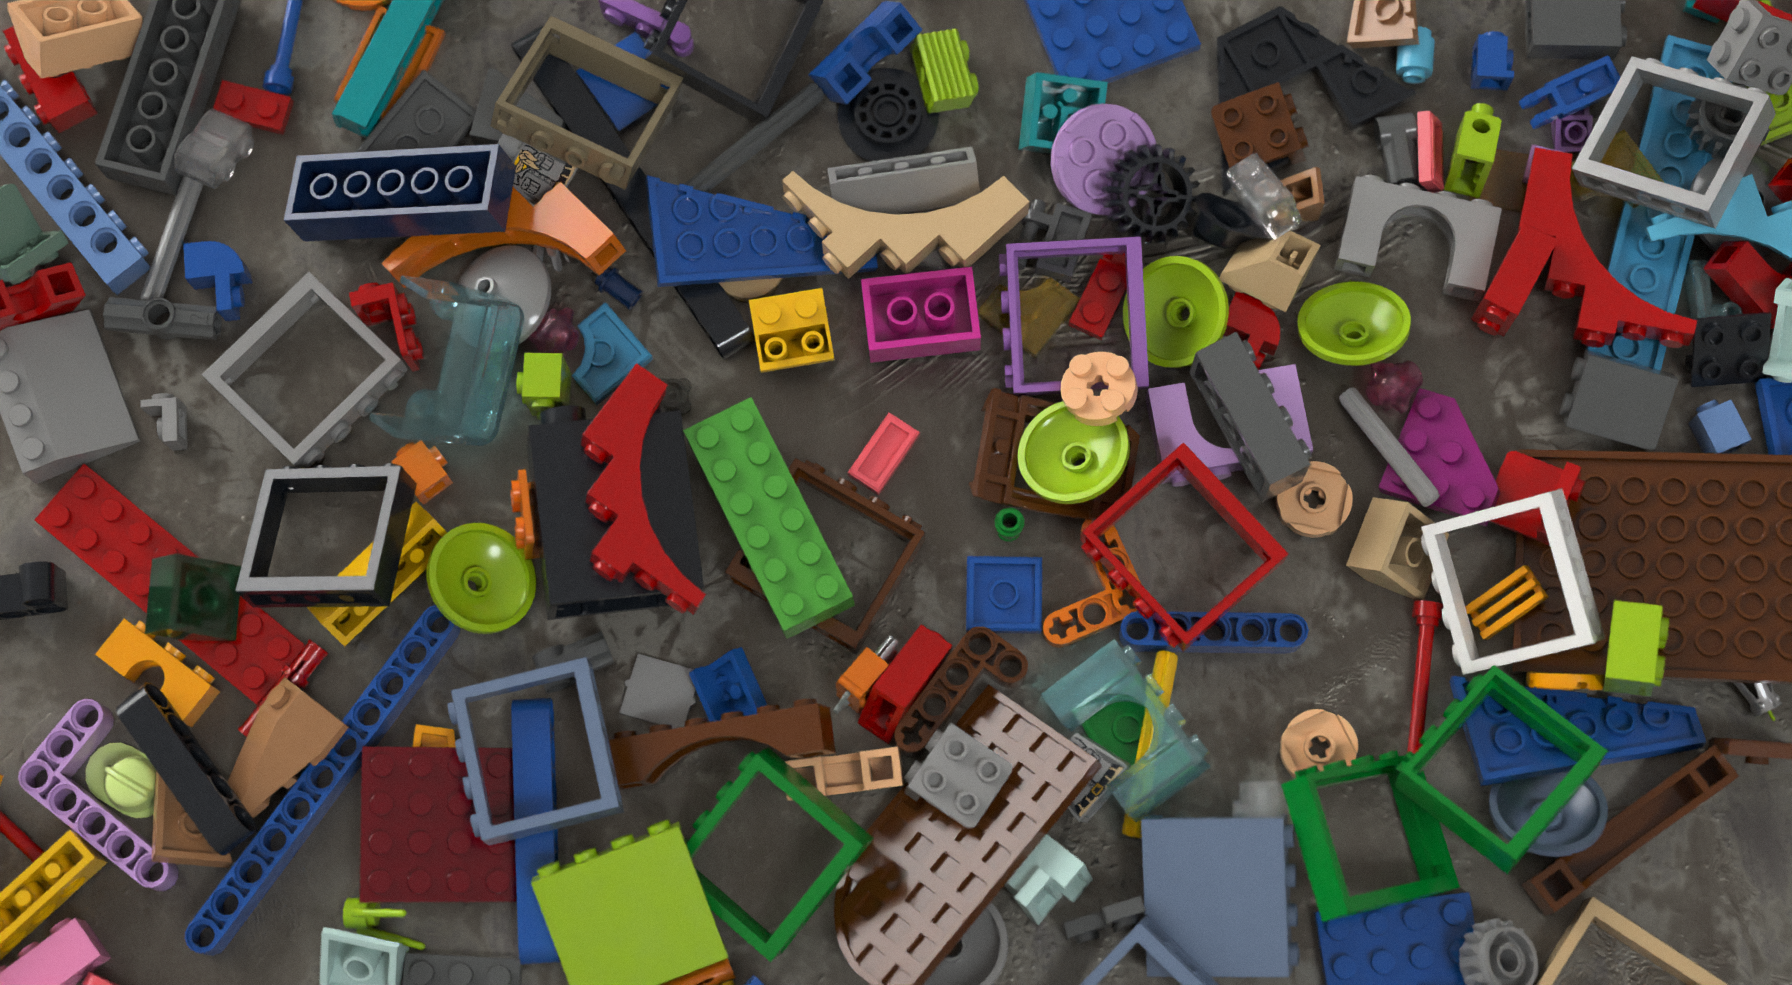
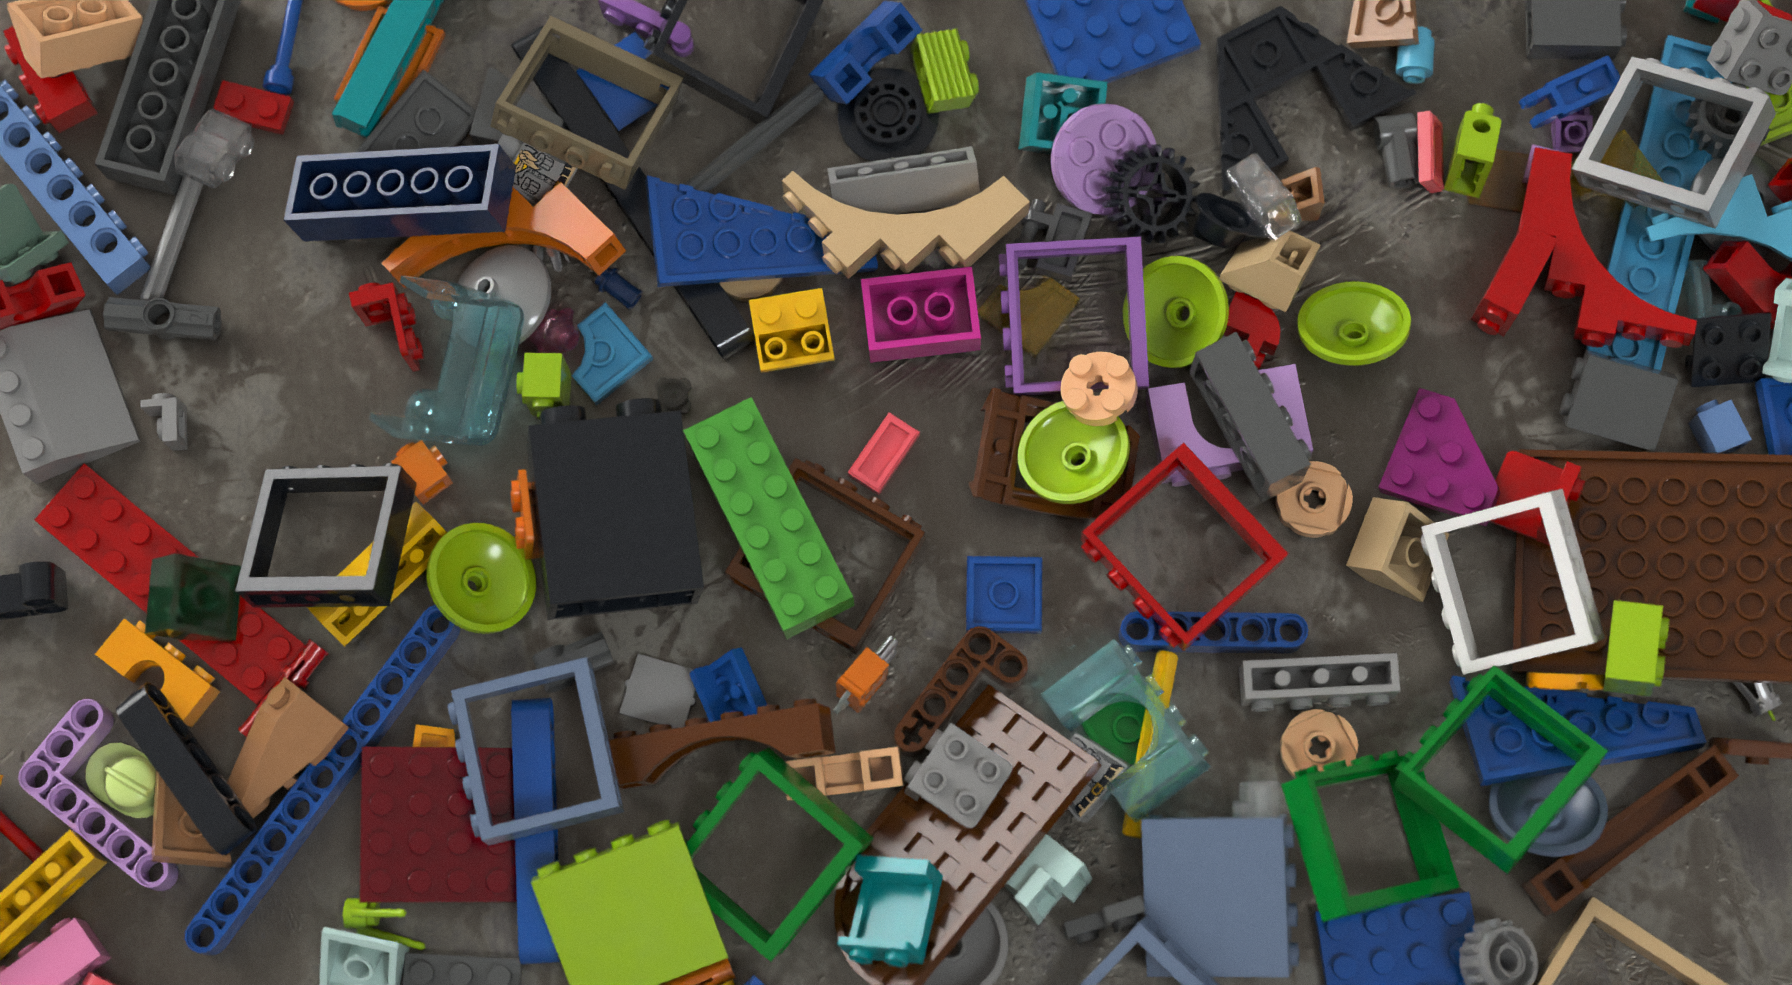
(218, 266): blue brick -> none
(269, 330): light grey window -> none
(617, 495): red arch -> none
(893, 910): none -> teal panel
(903, 682): red slope -> none
(1012, 516): green pin -> none
(1101, 297): red hinge -> none
(1107, 600): orange beam -> none
(1260, 125): reddish brown bracket -> none
(1319, 679): none -> light grey brick
(1389, 447): light grey axle -> none
(1393, 384): clear pink rock -> none
(1427, 618): red piece -> none
(1466, 224): light grey arch -> none
(1479, 619): light orange tile -> none
(1491, 62): blue brick -> none

